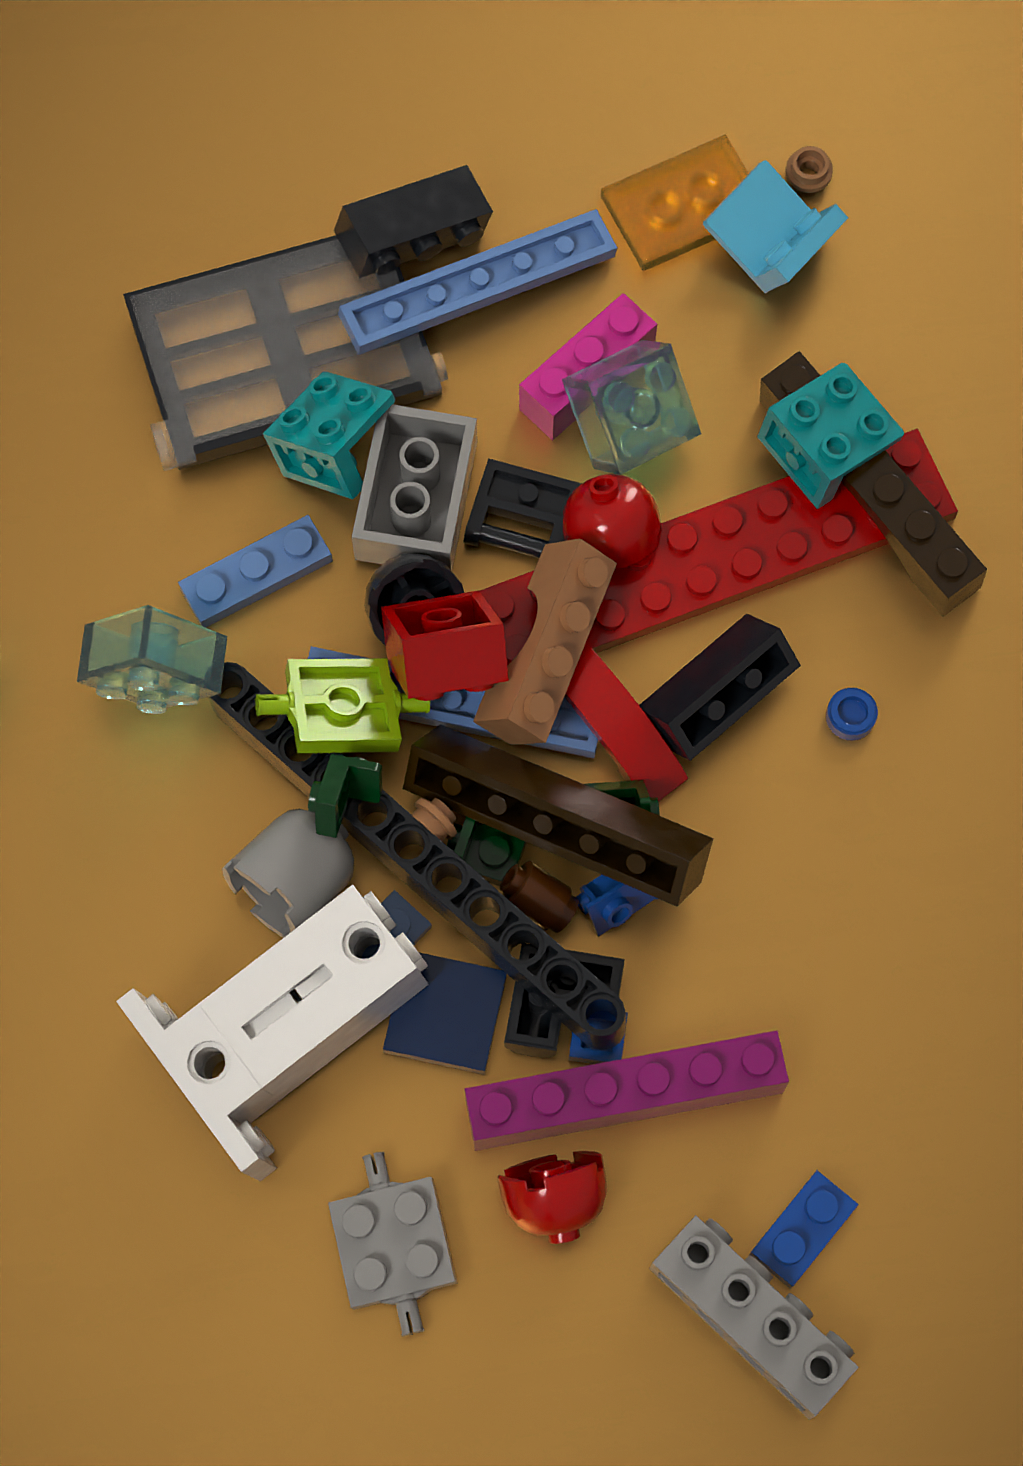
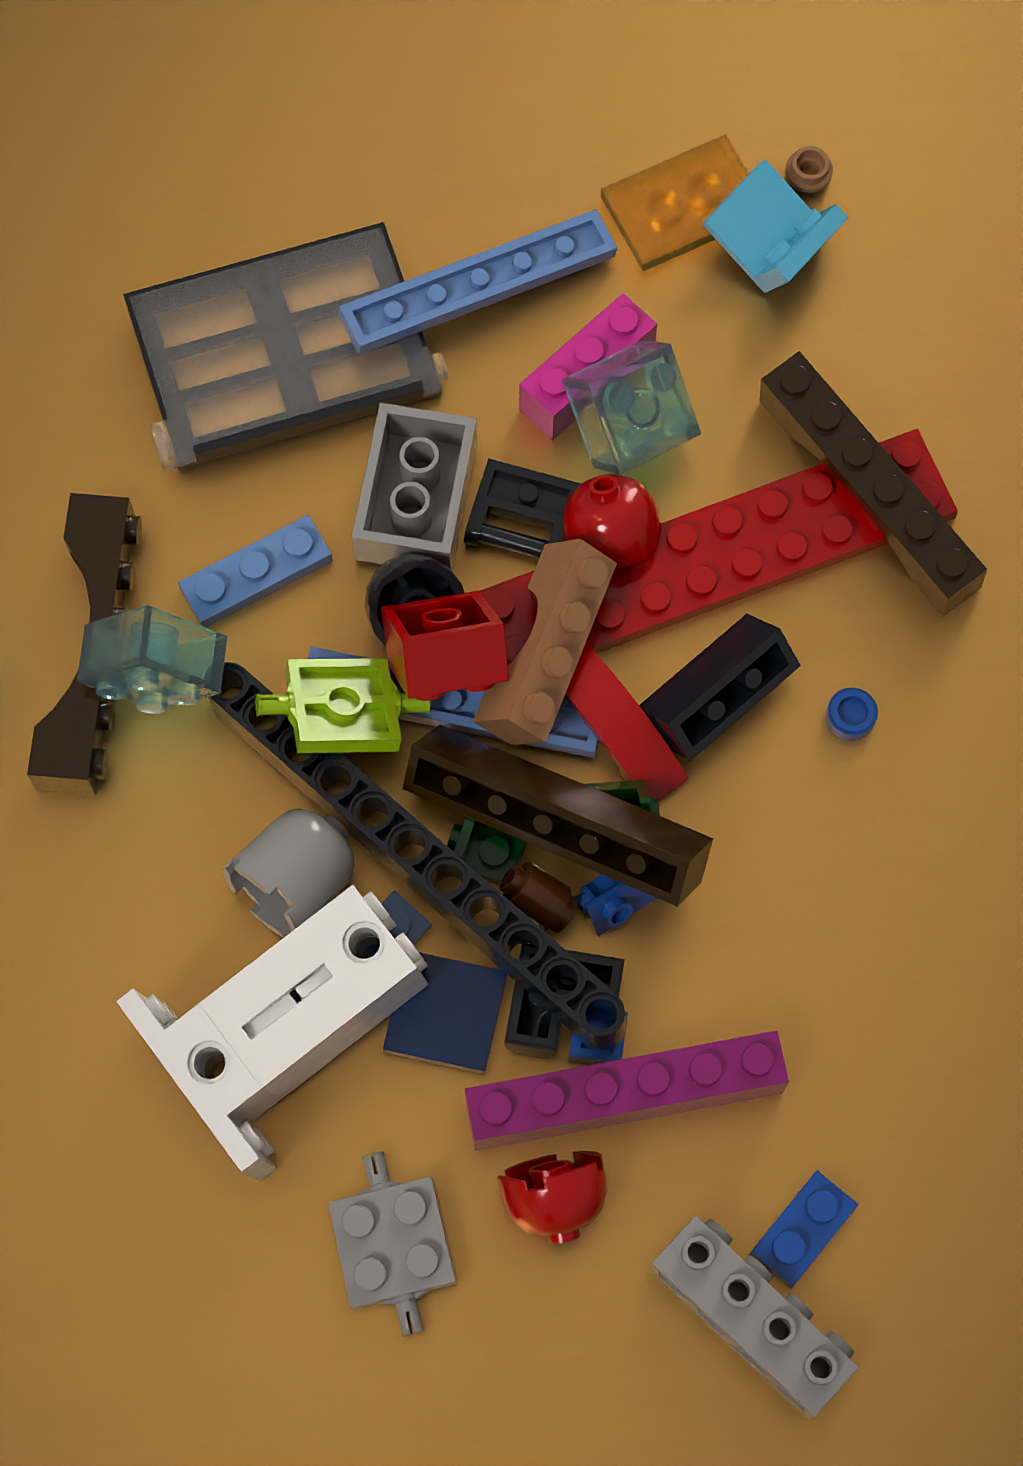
(70, 738): none -> dark brown arch
(321, 427): teal bracket -> none
(343, 780): dark green bracket -> none
(413, 222): black brick -> none
(436, 818): medium nougat plate -> none
(827, 432): teal bracket -> none

